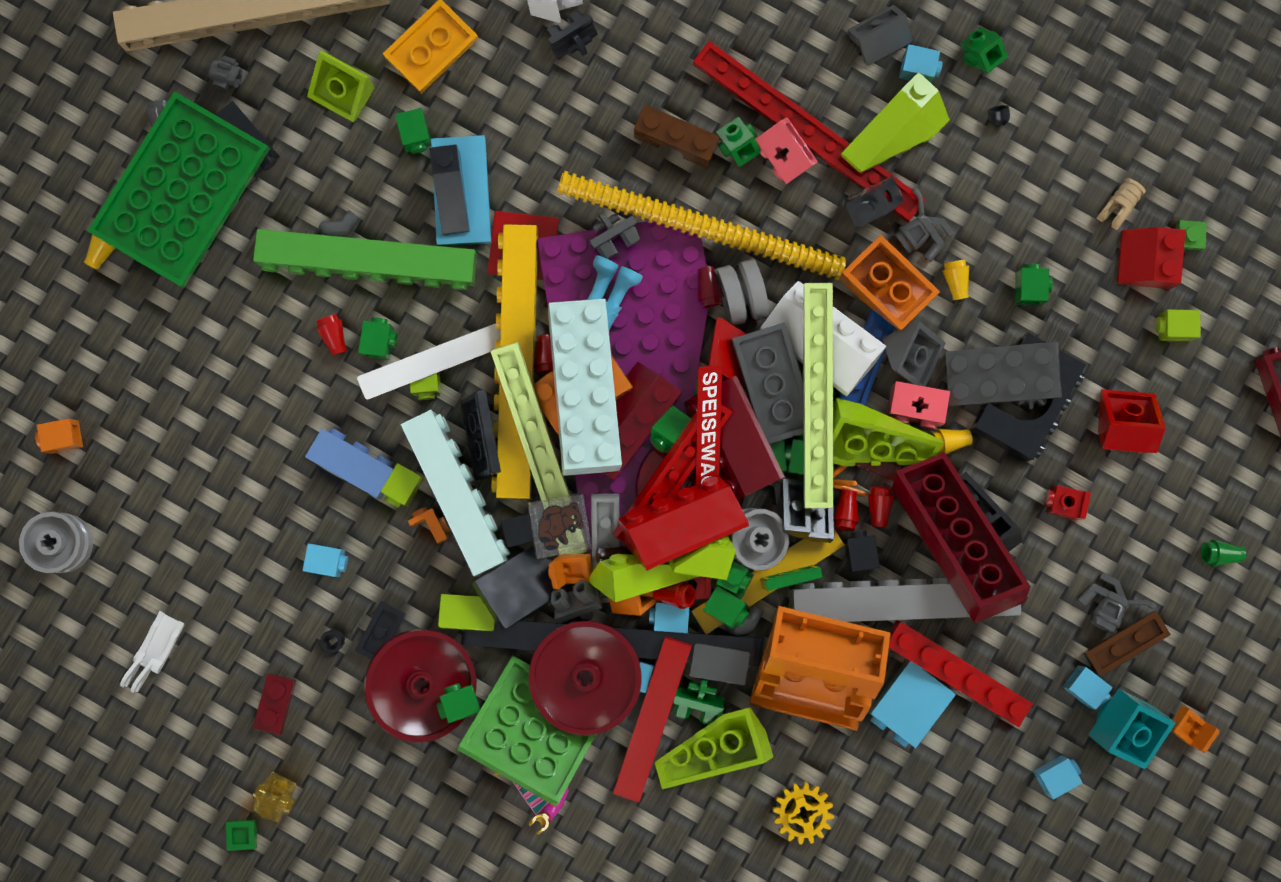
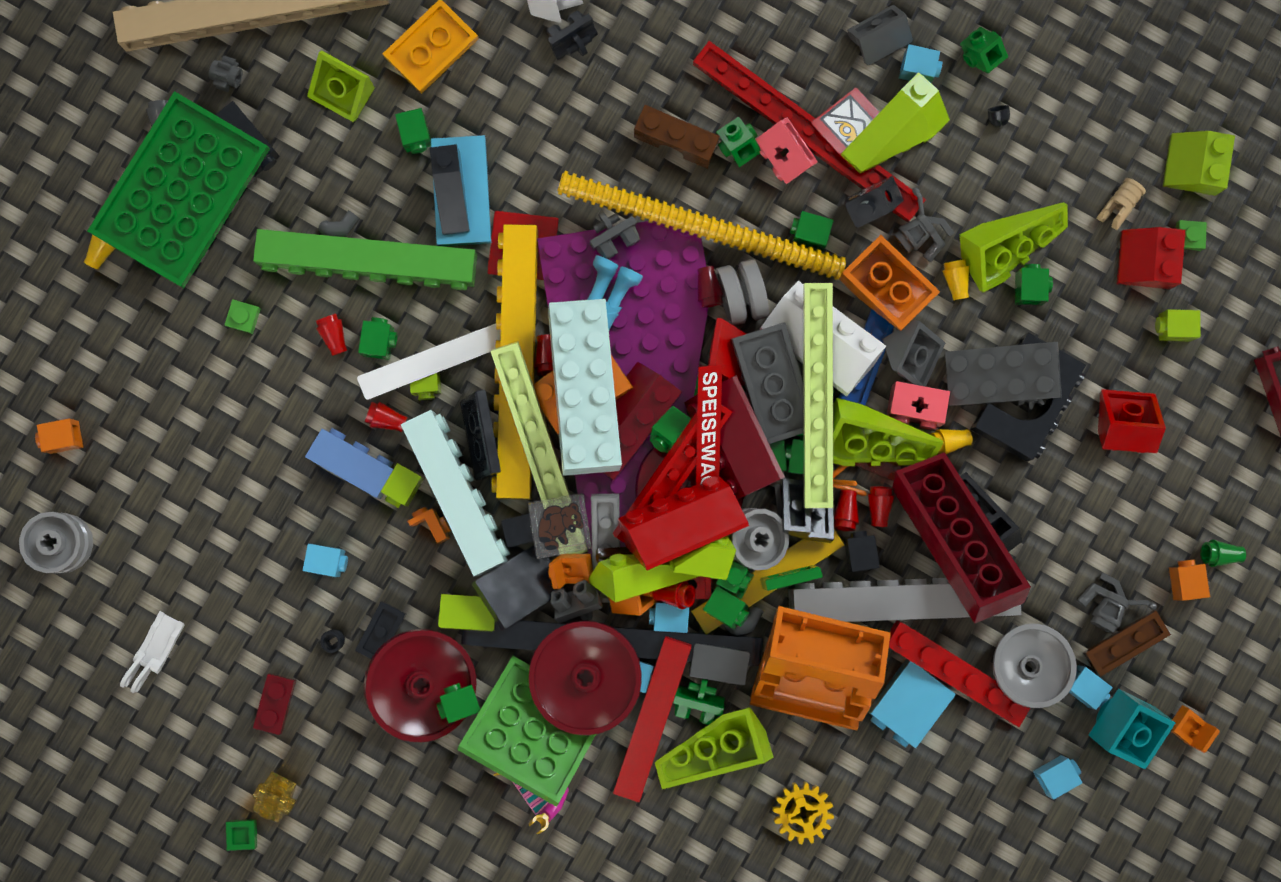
(242, 316): none -> bright green plate
(384, 417): none -> red cone
(811, 230): none -> green brick
(845, 120): none -> sticker
(1004, 243): none -> lime wedge
(1051, 661): none -> light grey dish
(1078, 506): red brick -> none
(1189, 581): none -> orange brick
(1199, 161): none -> lime slope

